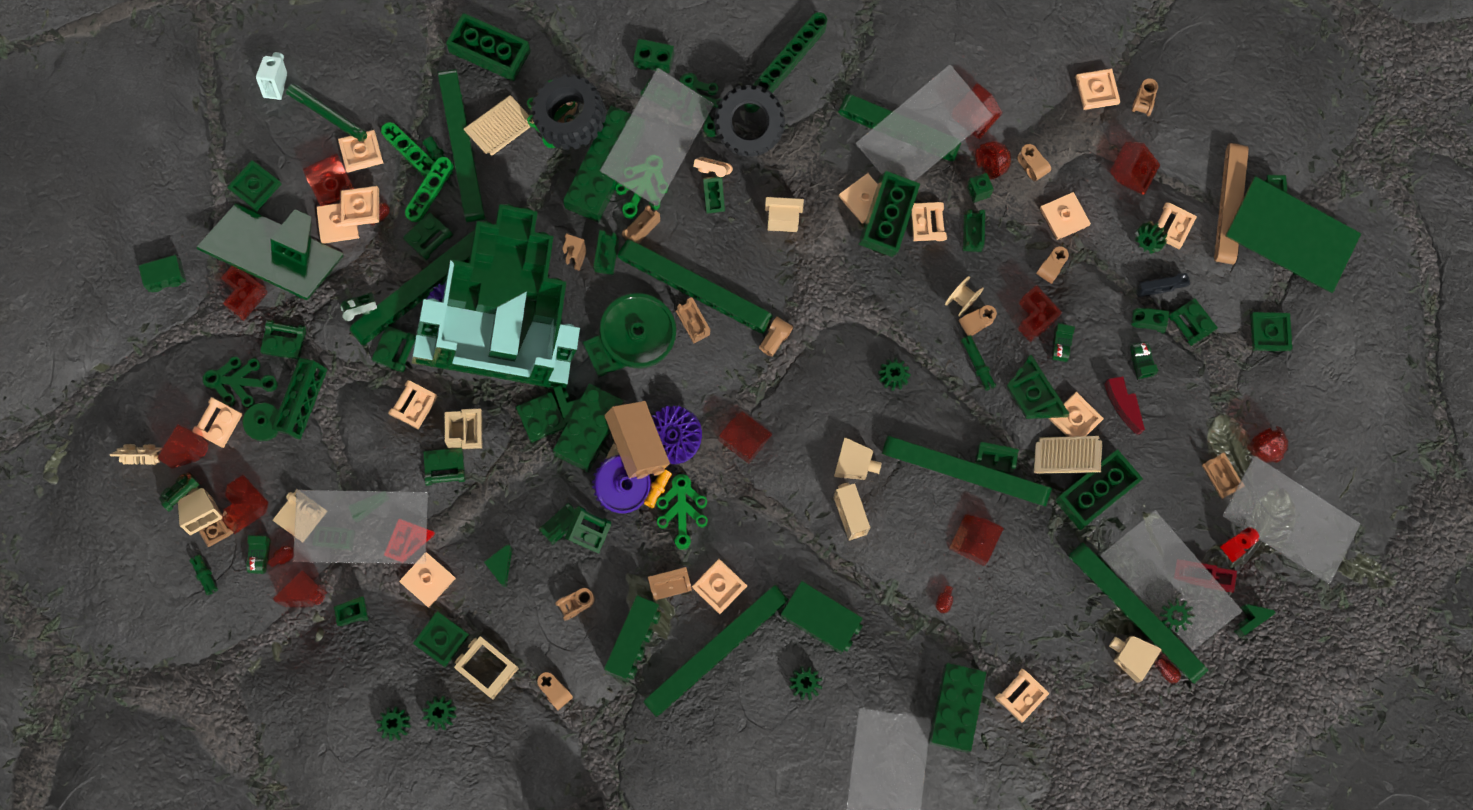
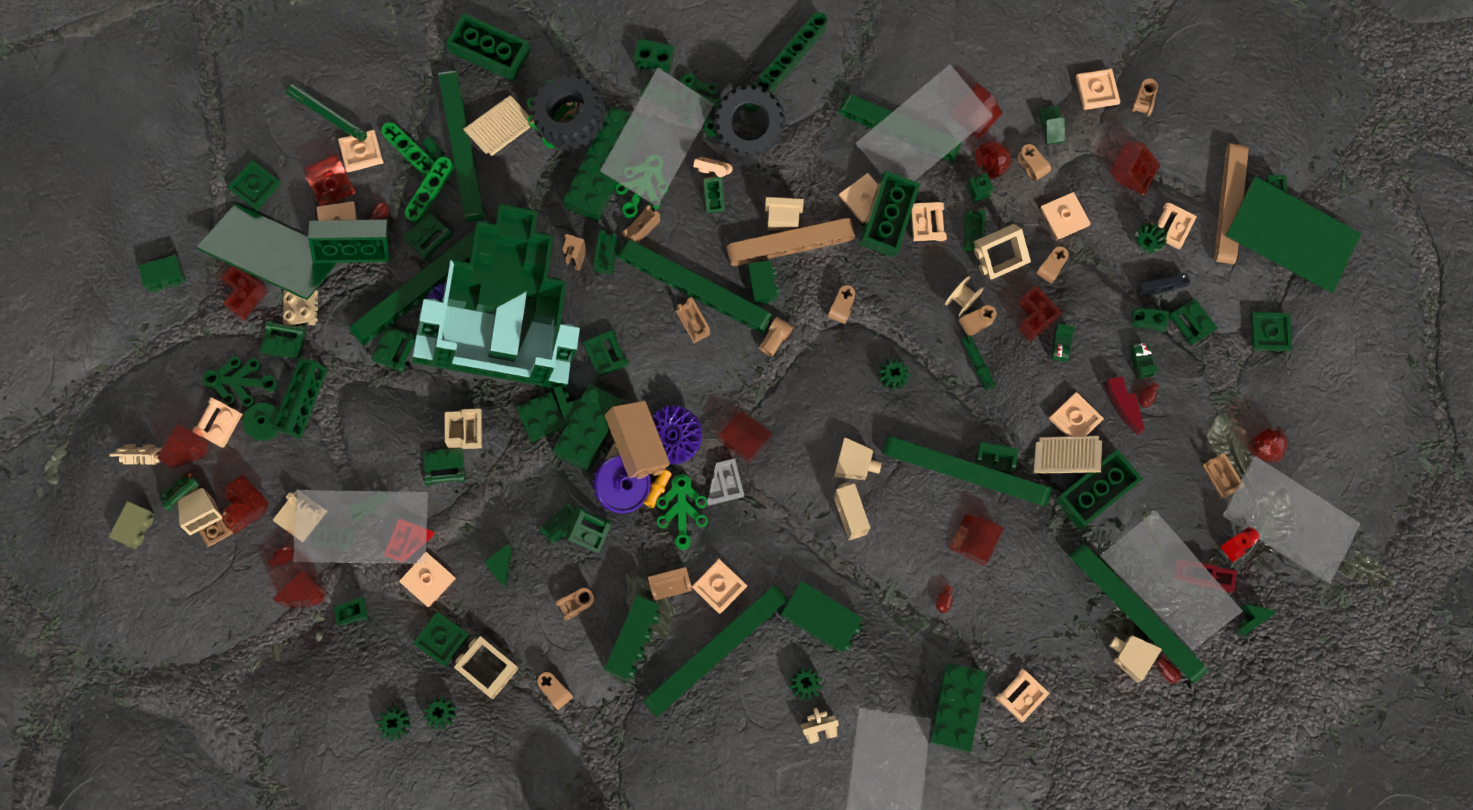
(132, 525): none -> olive brick
(203, 574): dark green pin -> none
(258, 554): dark green leg -> none
(272, 76): light aqua torso -> none
(293, 237): slope -> none
(298, 310): none -> tan hinge
(349, 241): none -> dark green brick
(357, 305): plate -> none
(359, 206): light nougat plate -> none
(417, 408): light nougat plate -> none
(637, 330): dark green dish -> none
(725, 483): none -> light grey wing
(762, 282): none -> dark green brick
(790, 242): none -> medium nougat beam
(819, 722): none -> tan hips
(842, 307): none -> medium nougat piece
(1019, 246): none -> tan window
(1035, 393): dark green wing -> none
(1052, 125): none -> dark green slope
(1148, 396): none -> clear red cylinder
(1174, 621): dark green gear -> none

